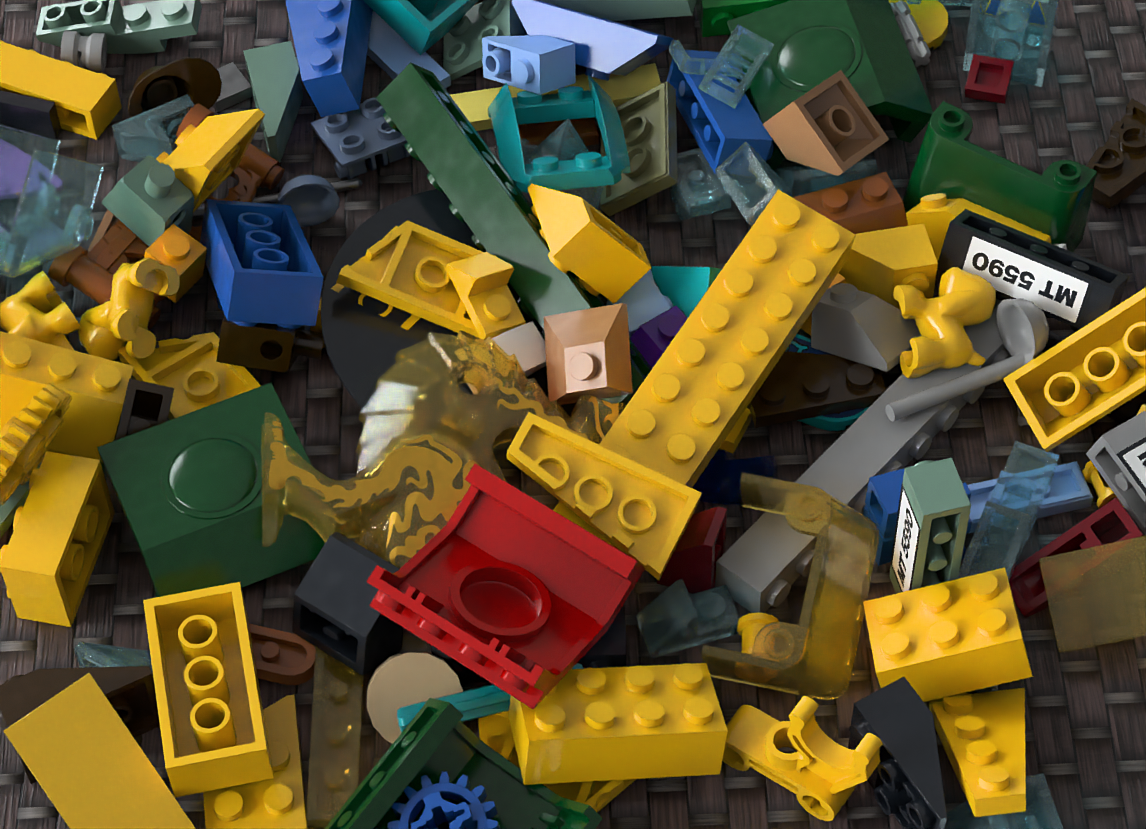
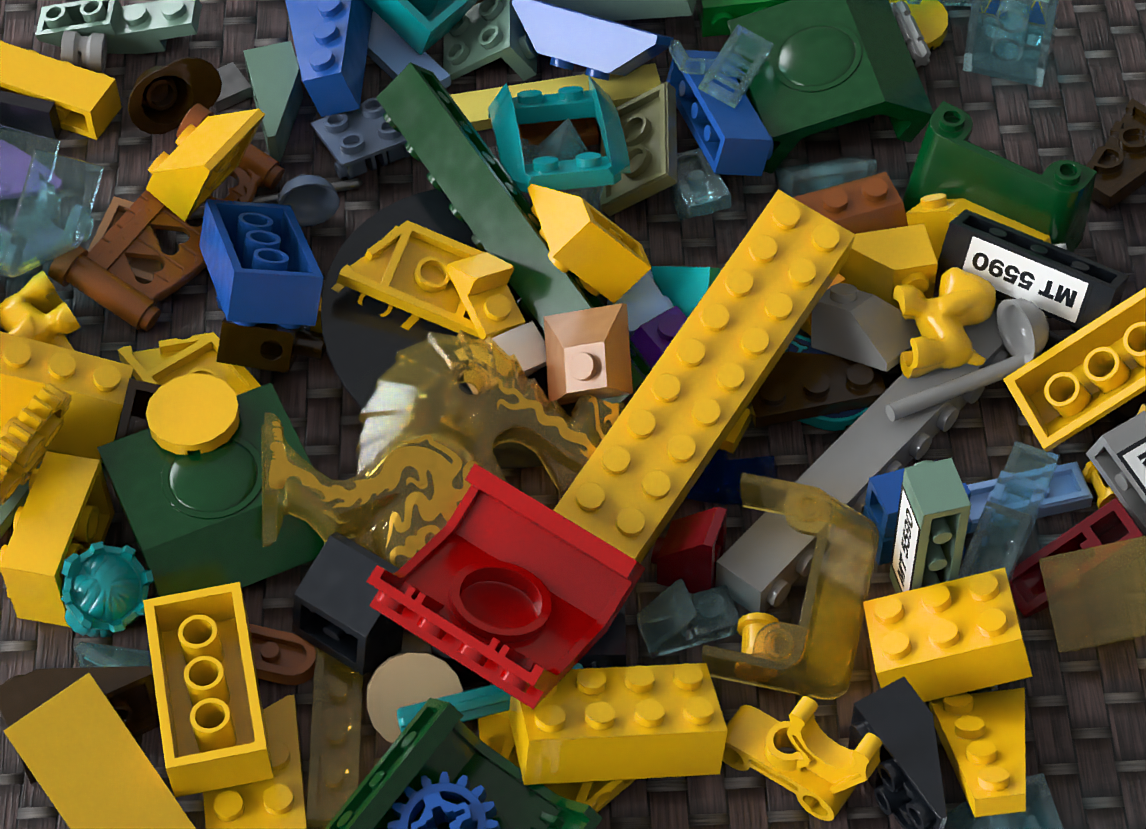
(104, 590): none -> teal hair
(128, 311): yellow animal -> none
(151, 130): clear light blue slope -> none
(151, 200): sand green torso -> none
(182, 253): light orange brick -> none
(193, 414): none -> yellow tile
(529, 62): light blue slope -> none
(613, 494): yellow wing -> none
(749, 181): clear light blue slope -> none
(827, 127): medium nougat slope -> none
(989, 78): dark red plate -> none

